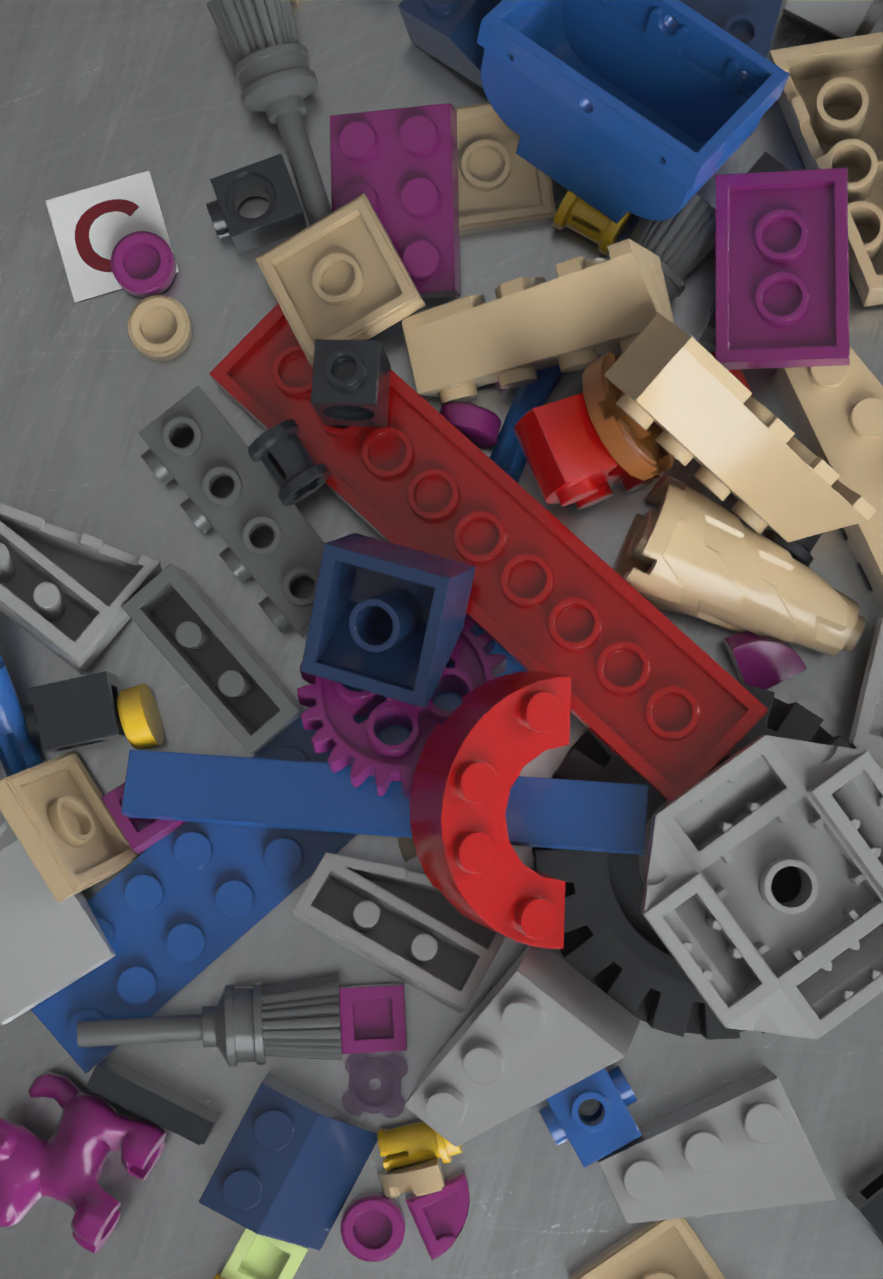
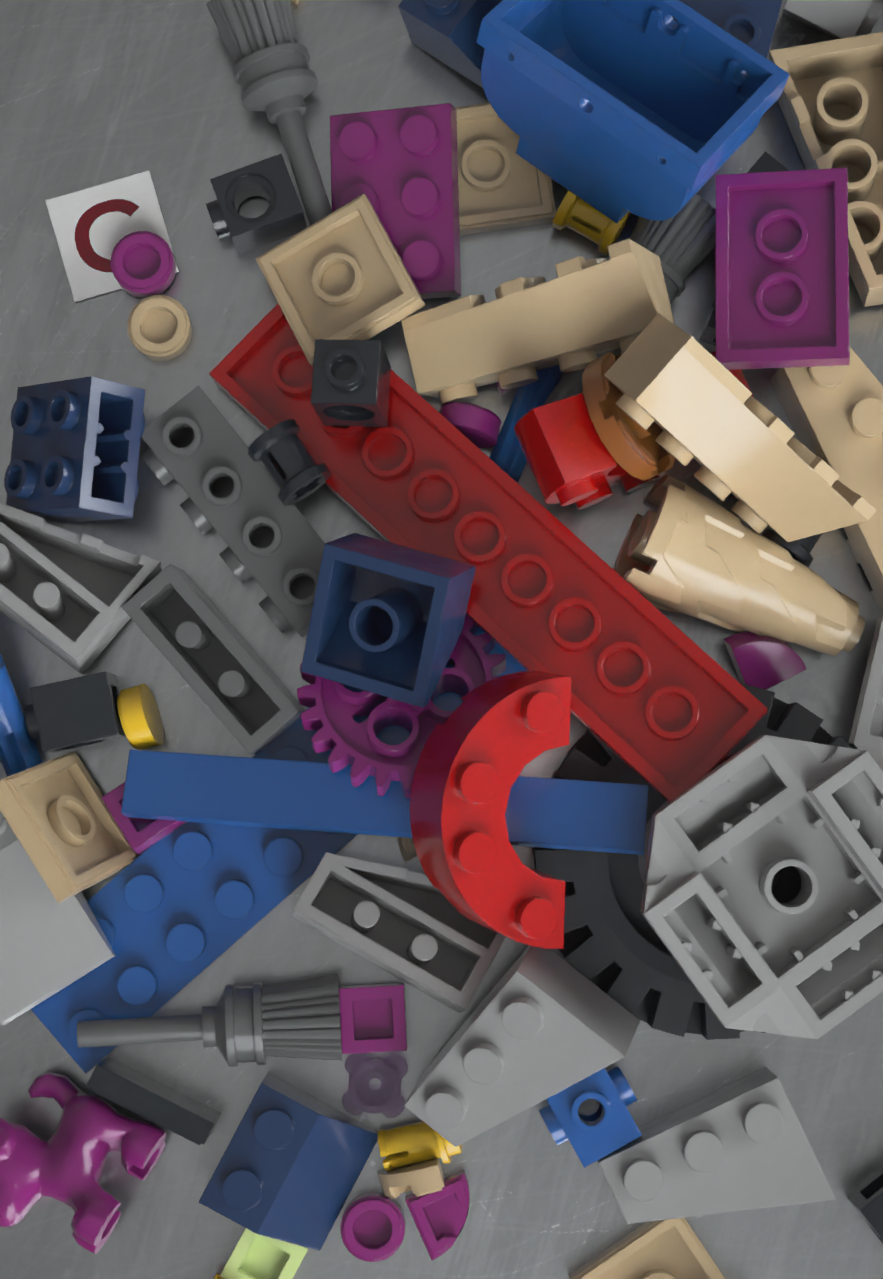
(75, 450): none -> dark blue brick

